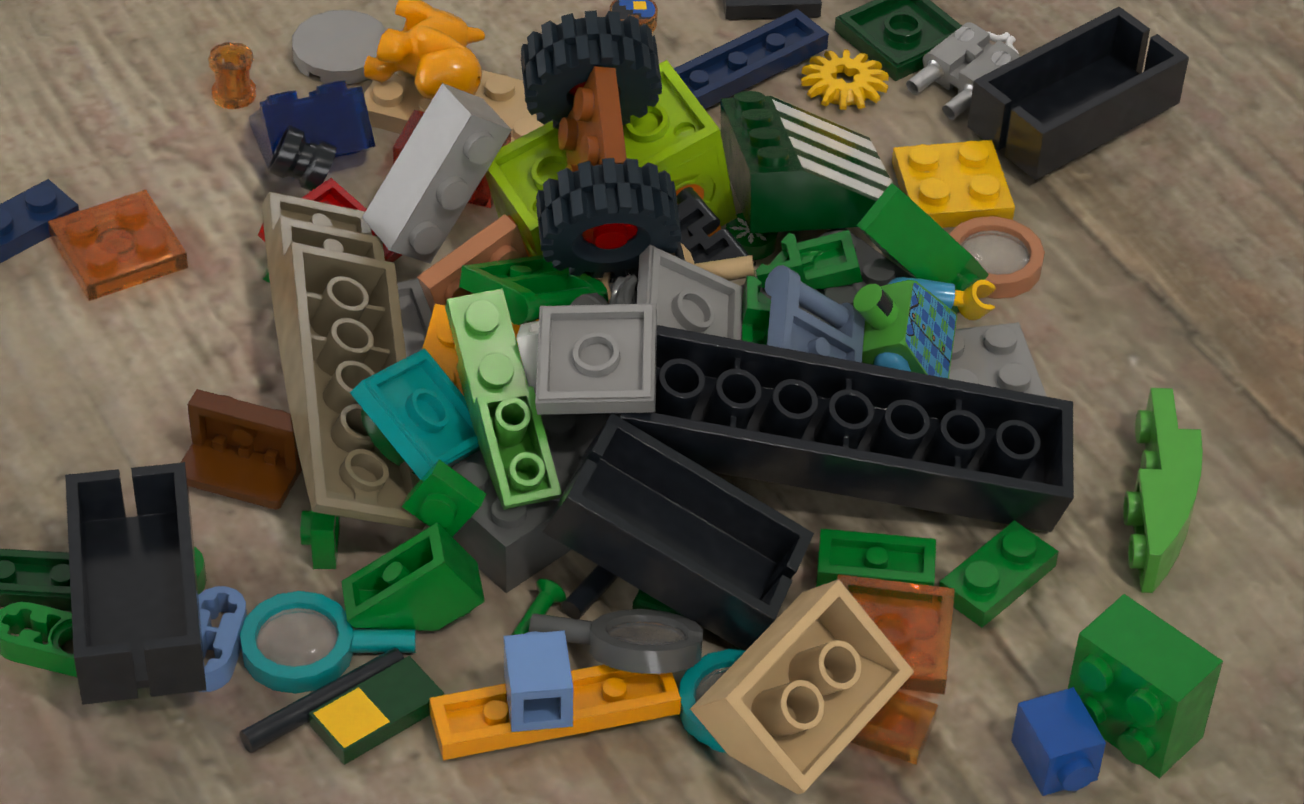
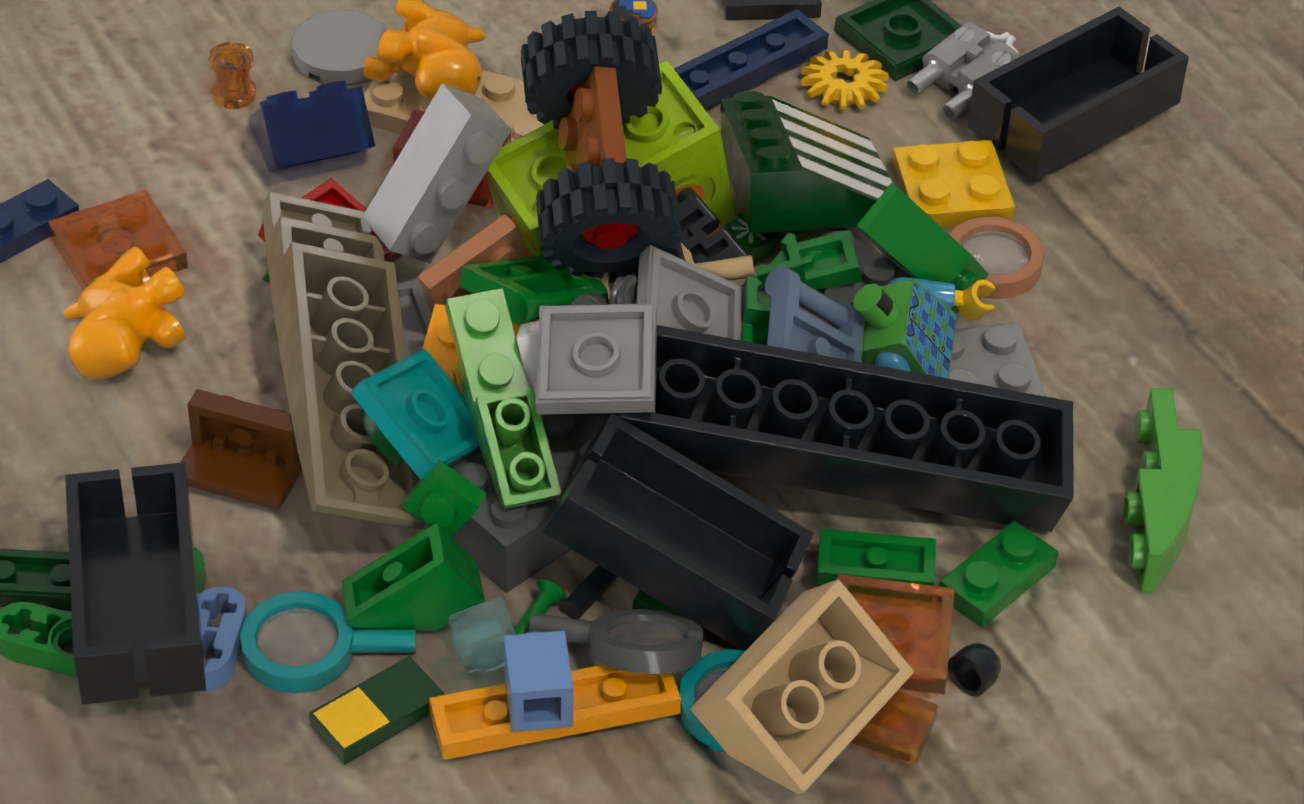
(121, 314): none -> light orange animal
(297, 713): black bar -> none
(302, 160): black wheel -> none
(323, 535): green plate -> none
(481, 633): none -> clear light blue bracket
(974, 668): none -> black hinge
(1058, 742): blue brick -> none
(1144, 684): green brick -> none

